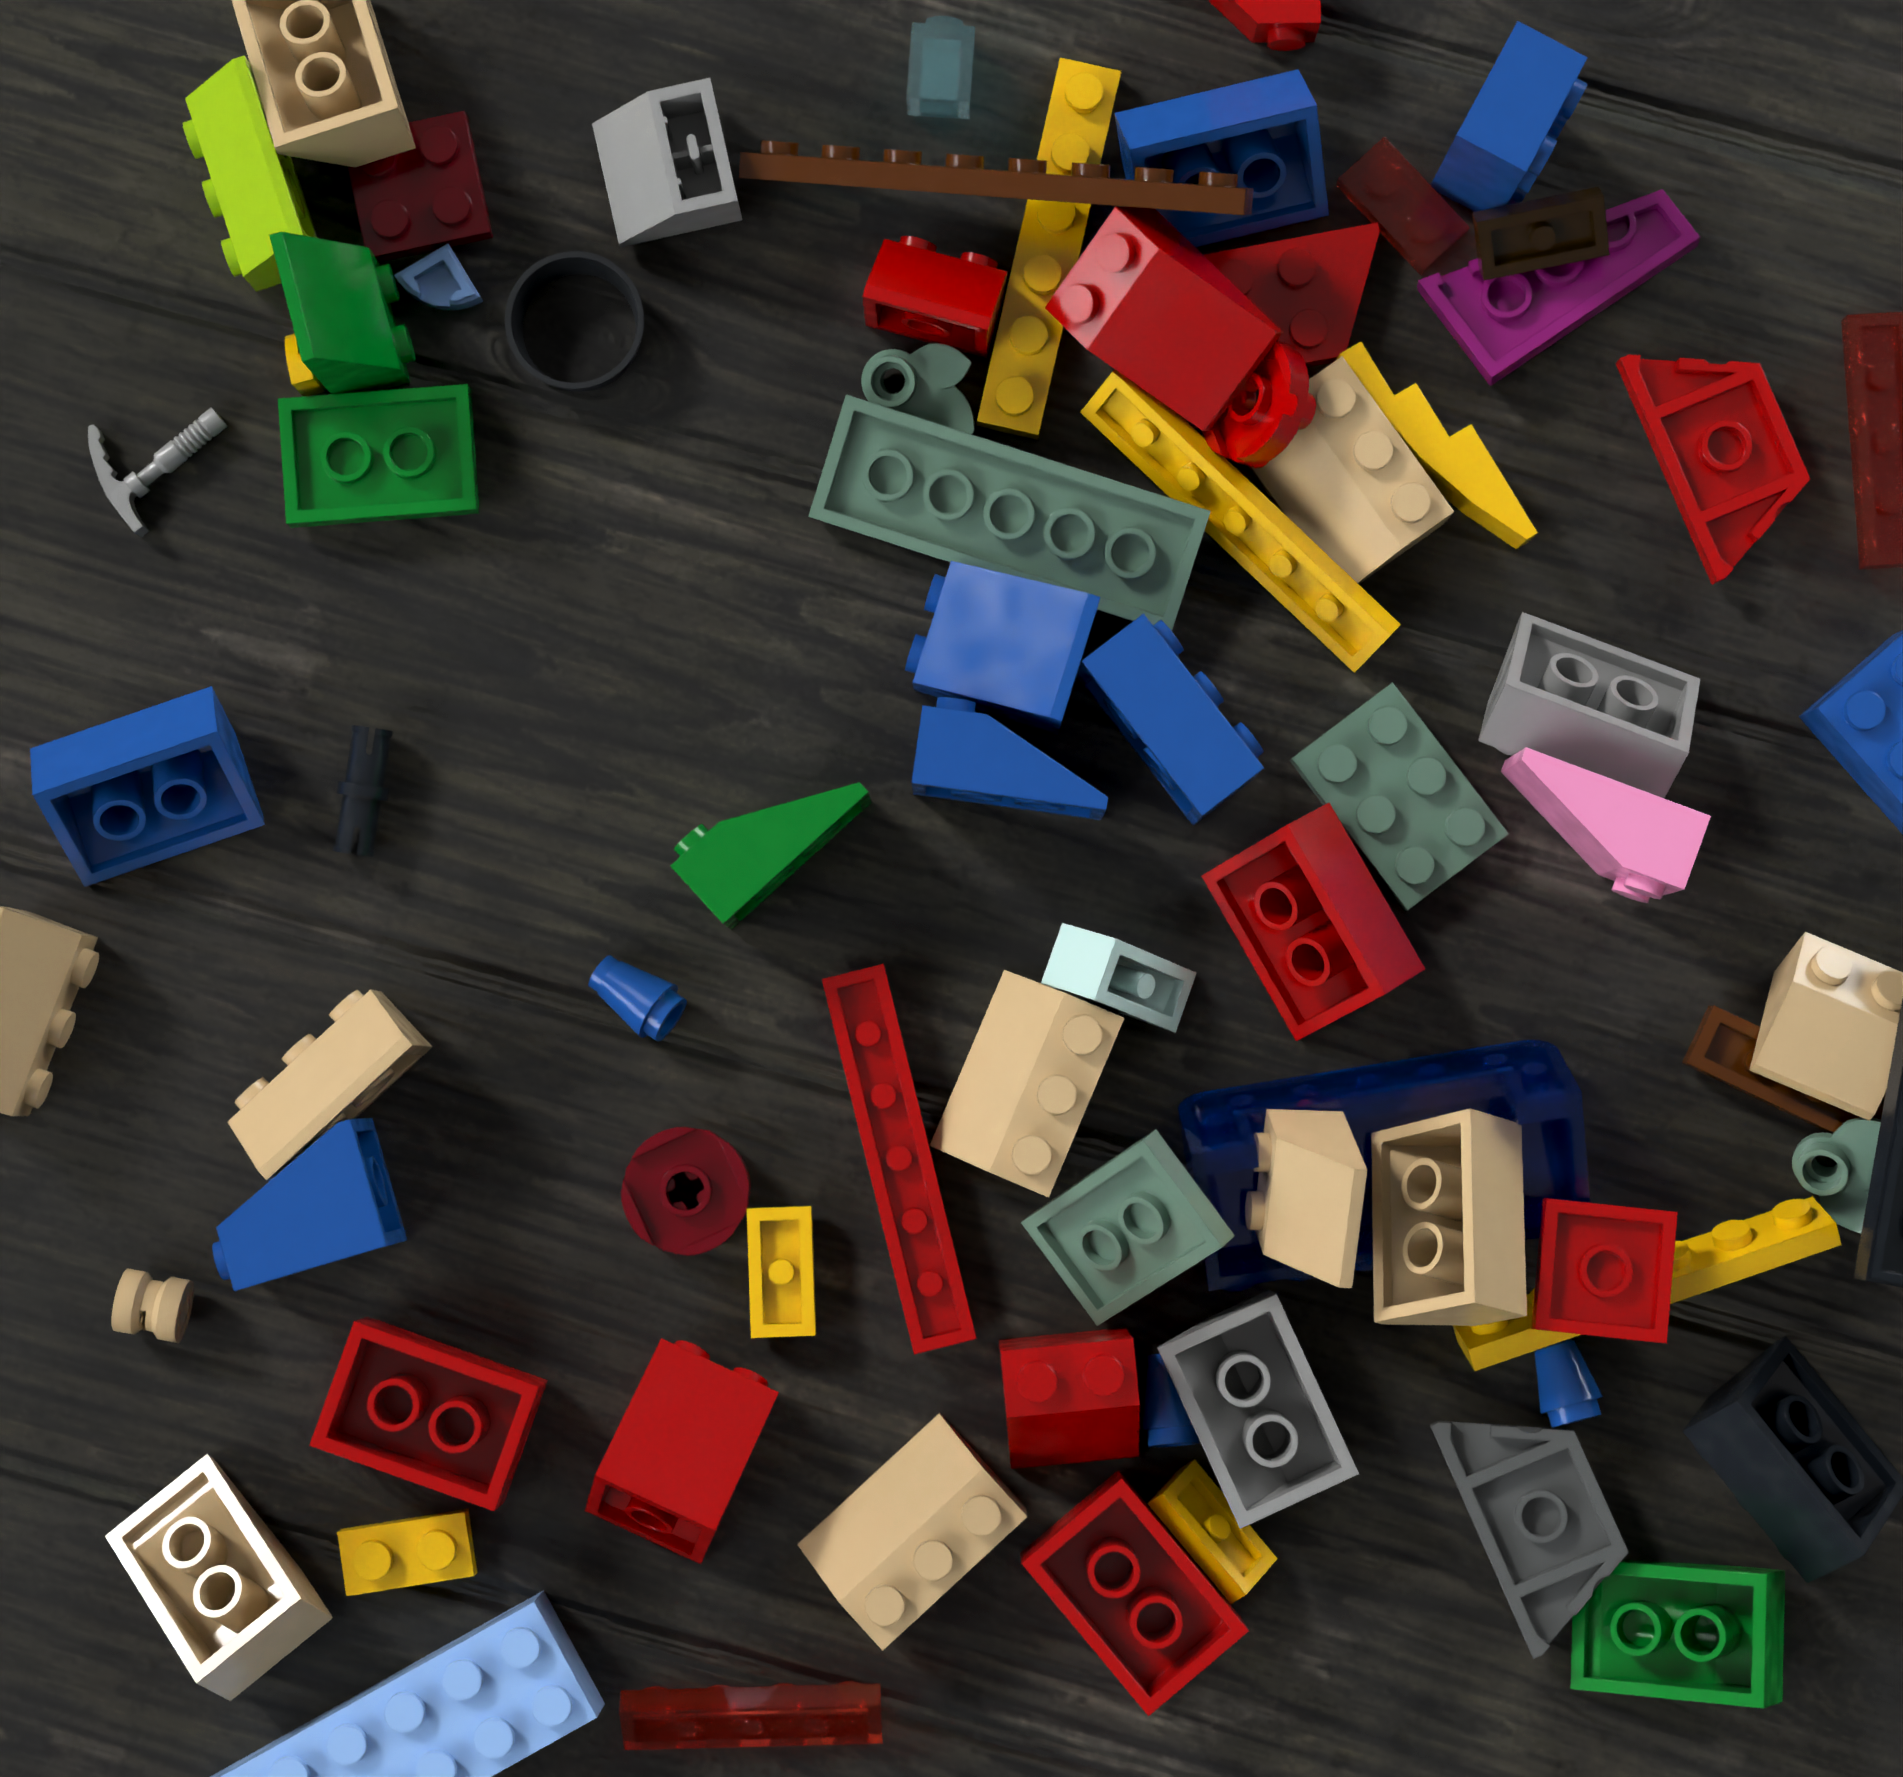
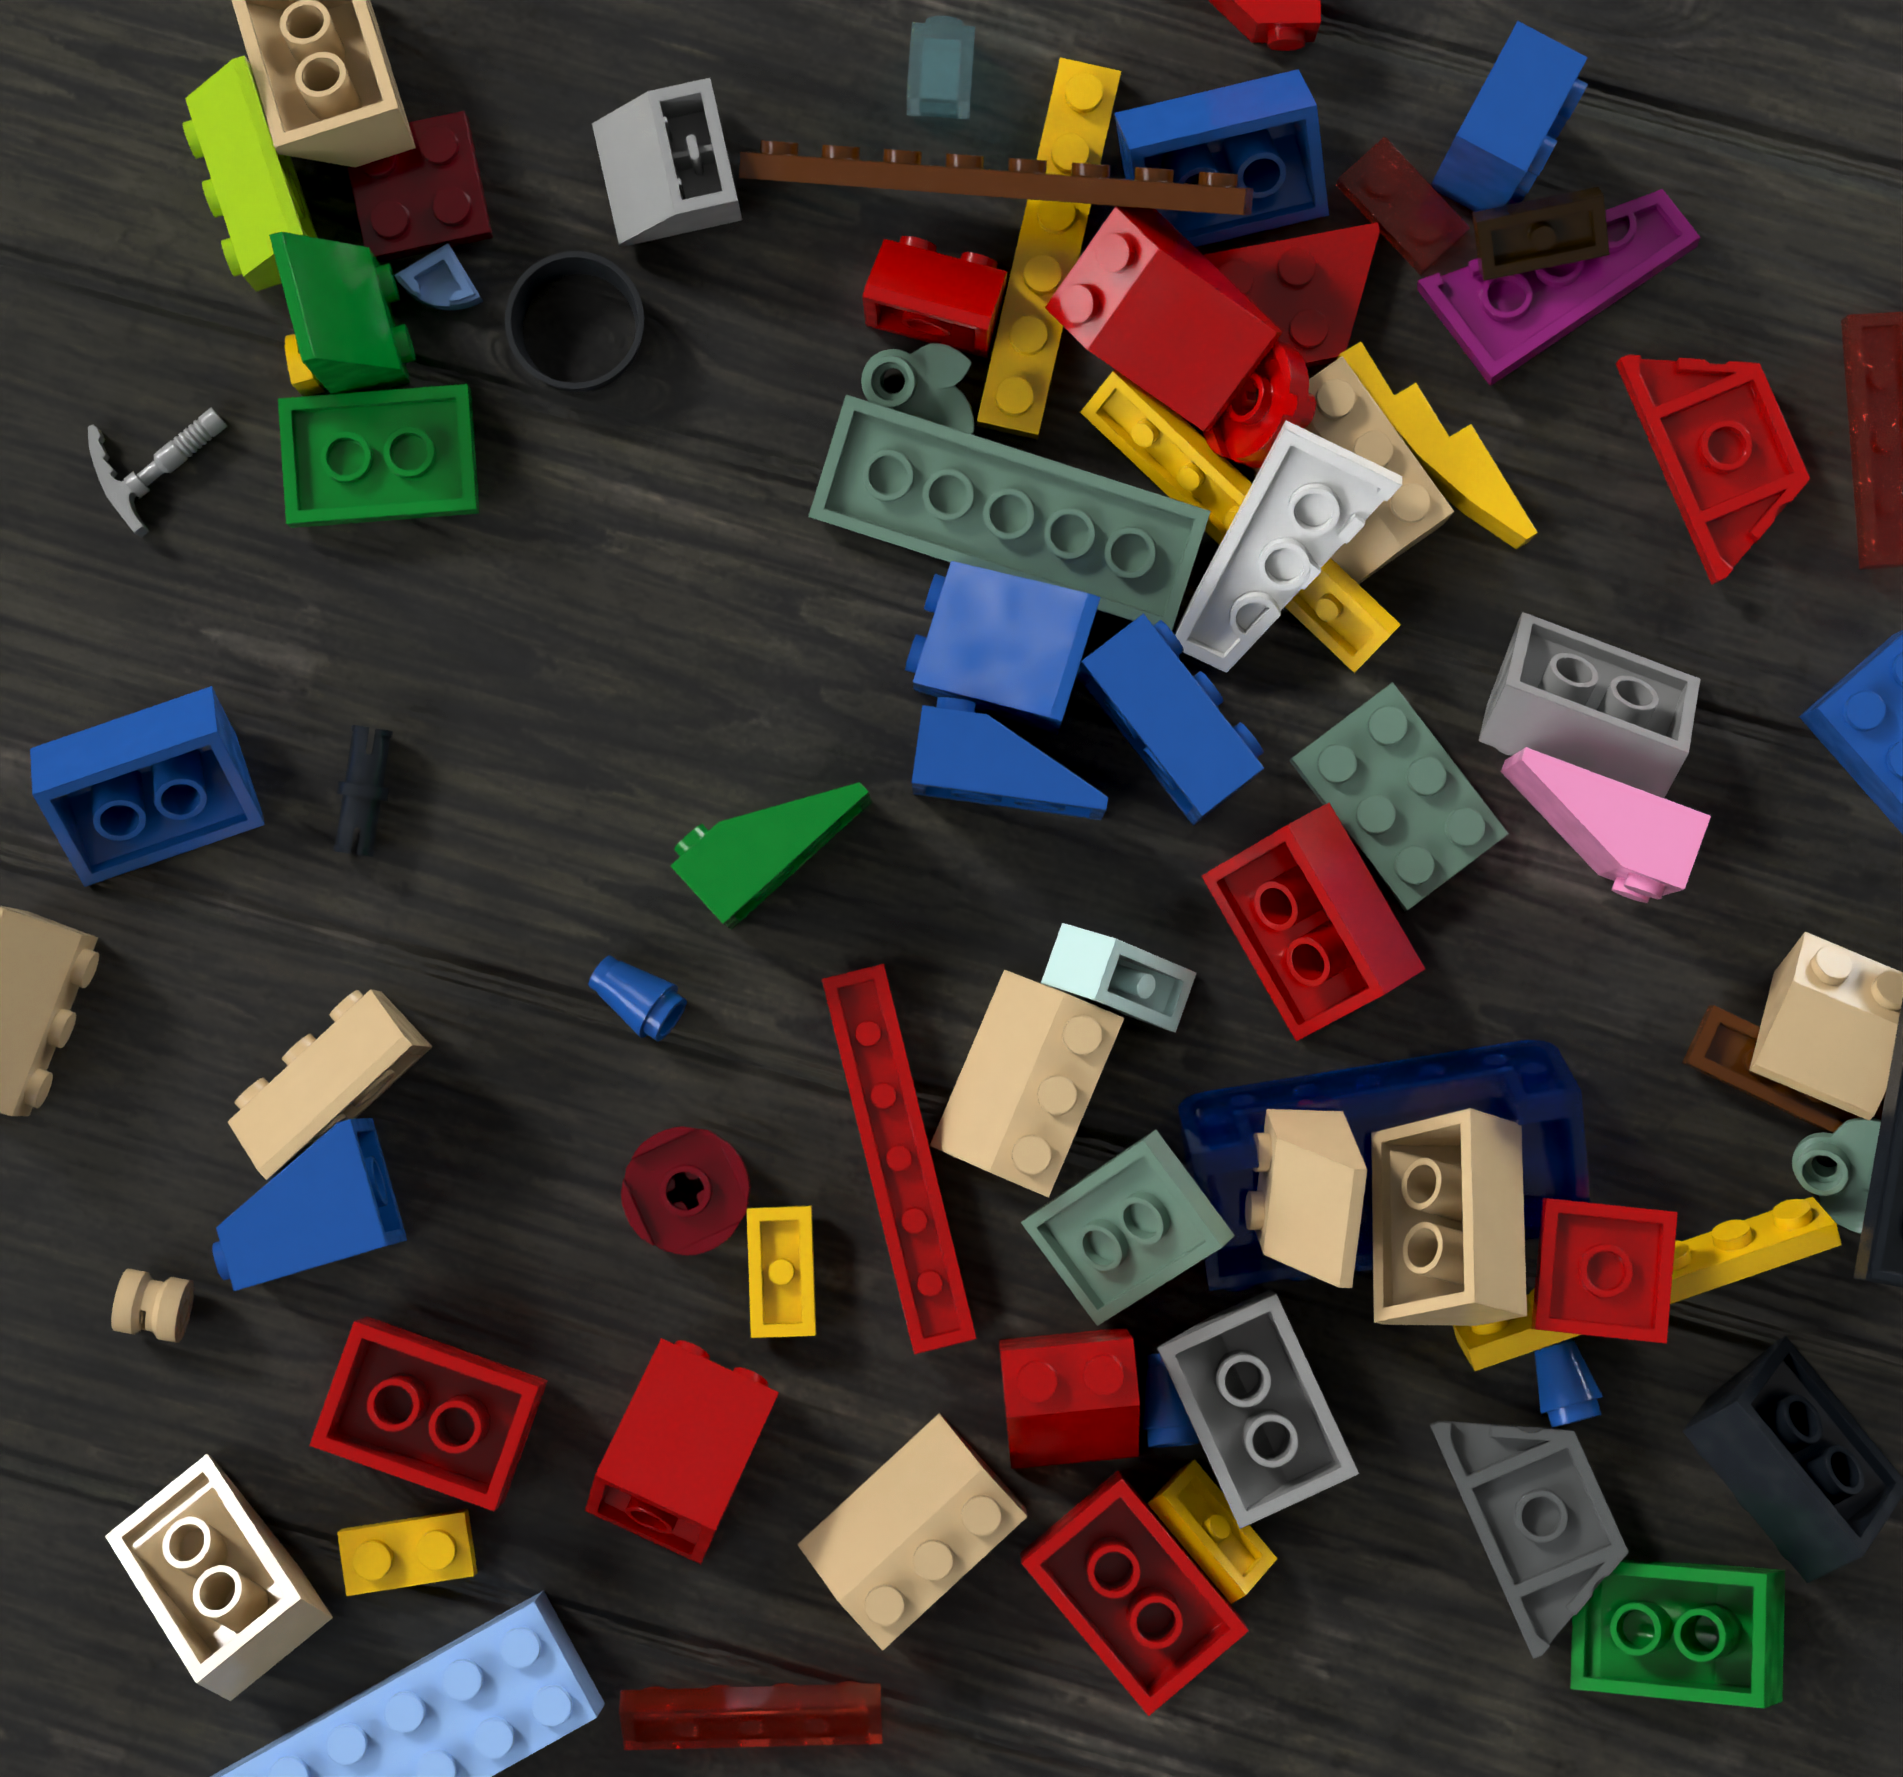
(1288, 526): none -> white wing

